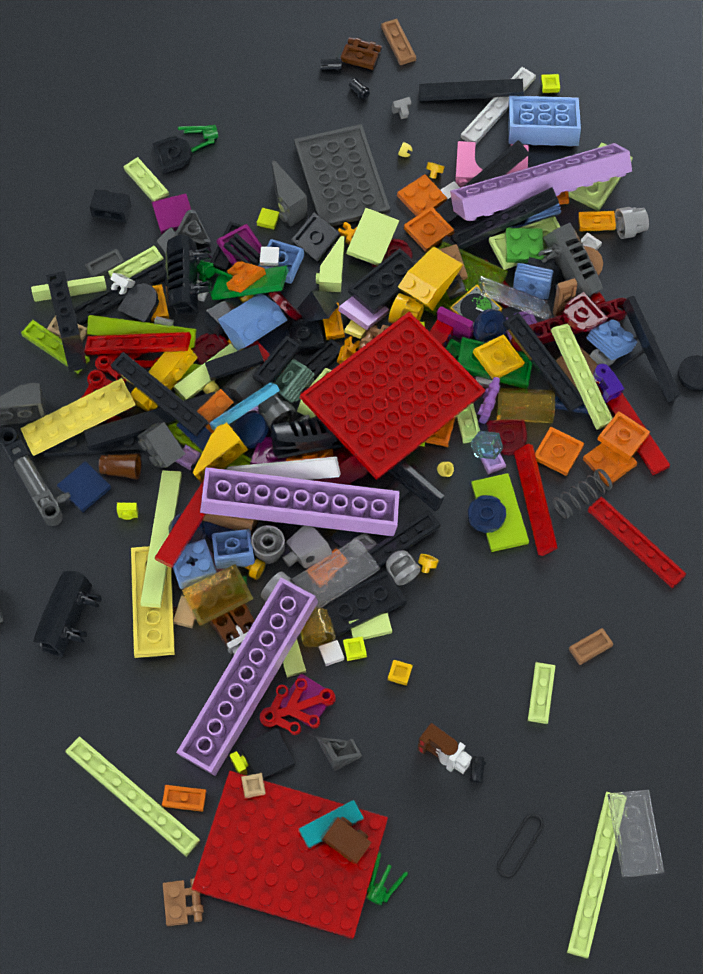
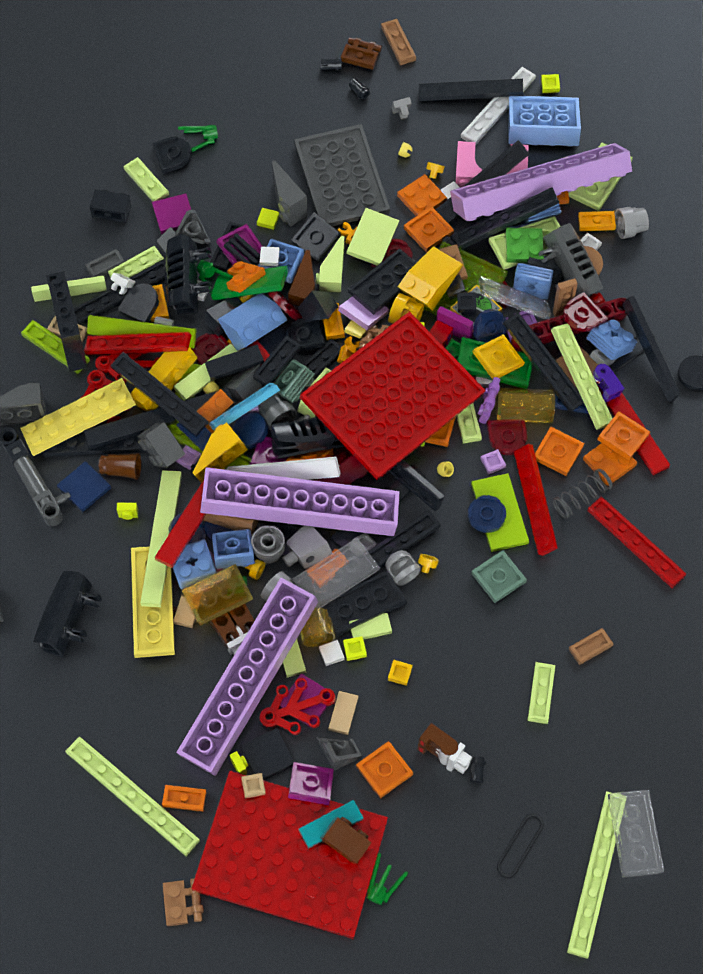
(303, 281): none -> reddish brown slope
(311, 783): none -> magenta tile
(343, 713): none -> tan tile
(384, 769): none -> orange plate
(466, 302): none -> black plate
(486, 445): clear light blue brick -> none
(498, 576): none -> sand green plate

